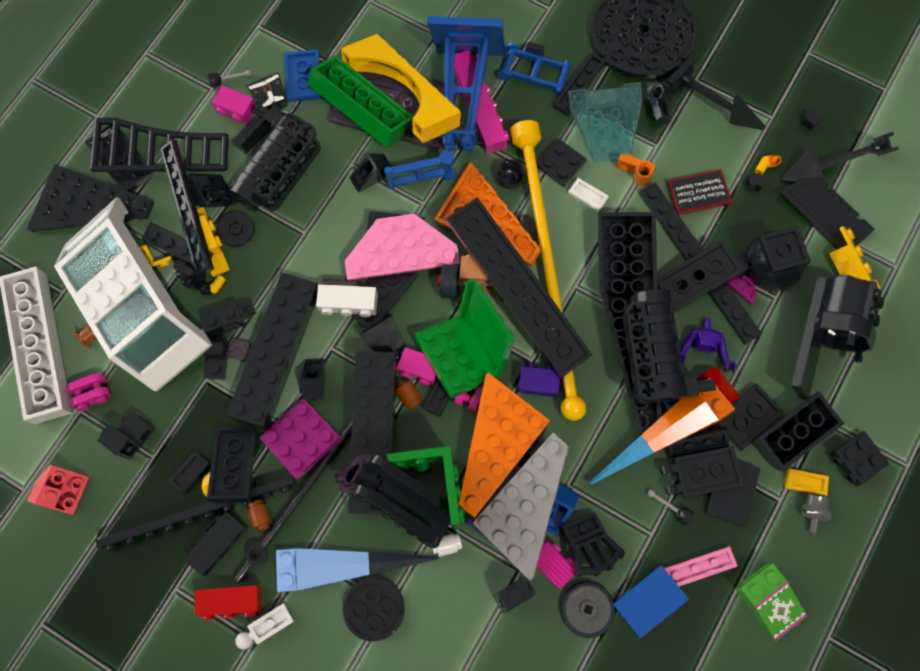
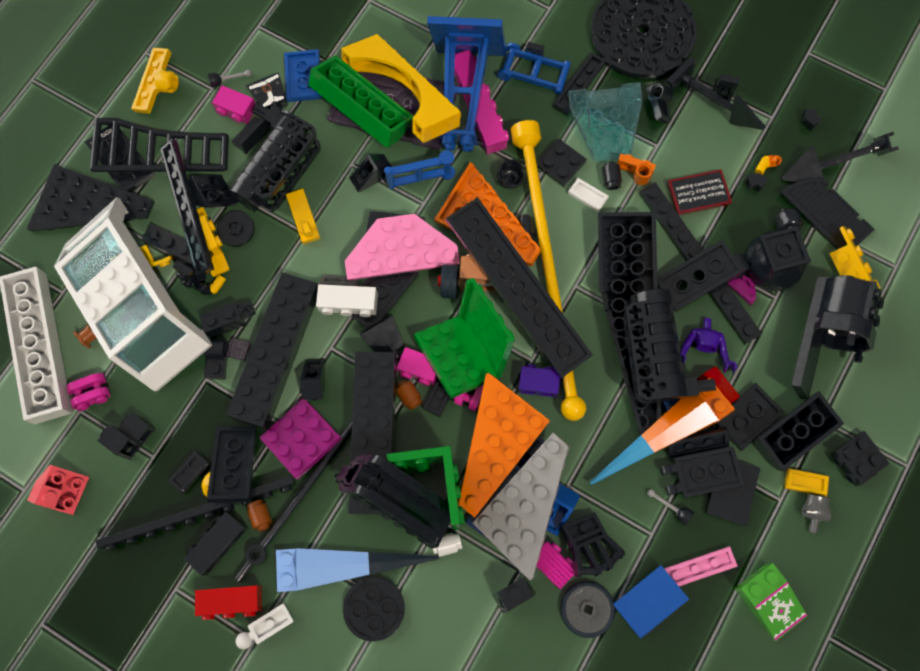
(155, 81): none -> yellow plate
(303, 216): none -> yellow hinge
(612, 176): none -> black brick
(726, 86): none -> black plate
(787, 219): none -> black head

